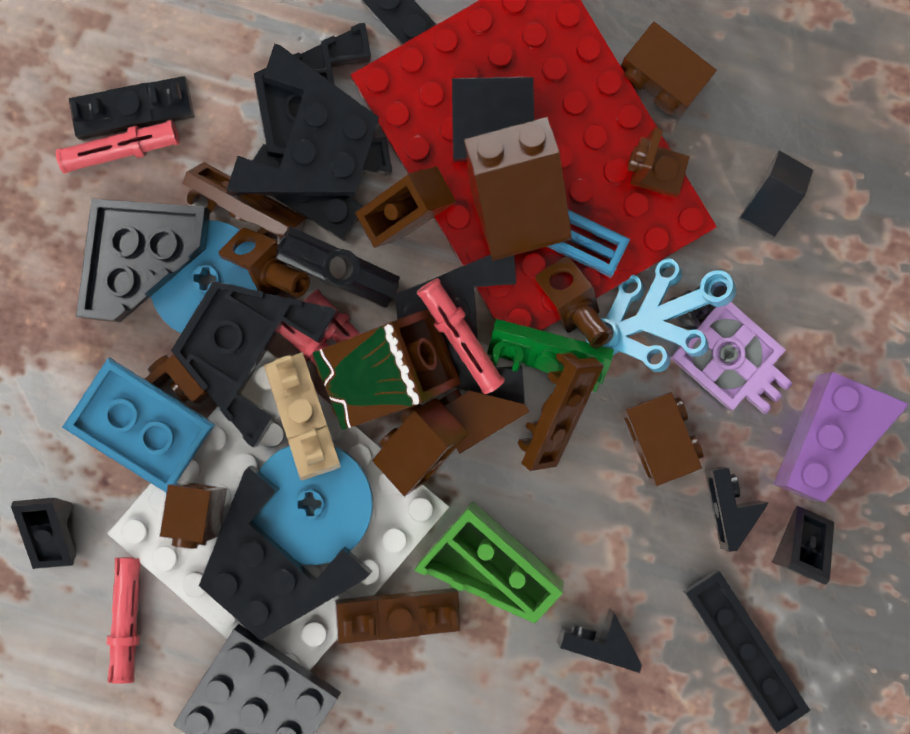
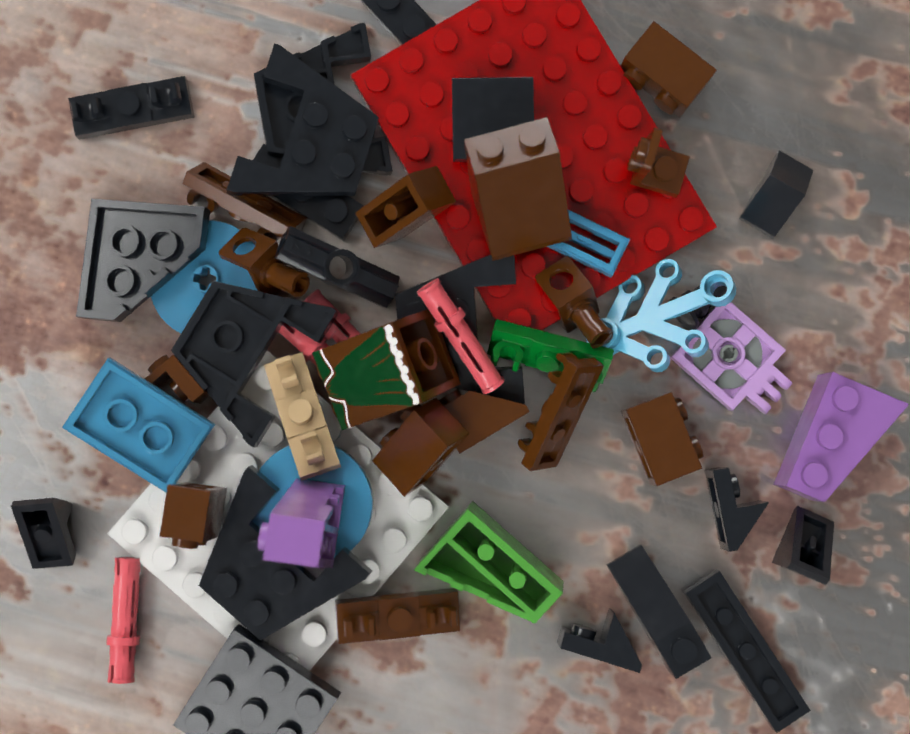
(119, 146): coral pin -> none
(304, 525): none -> medium lavender wedge
(658, 612): none -> black slope

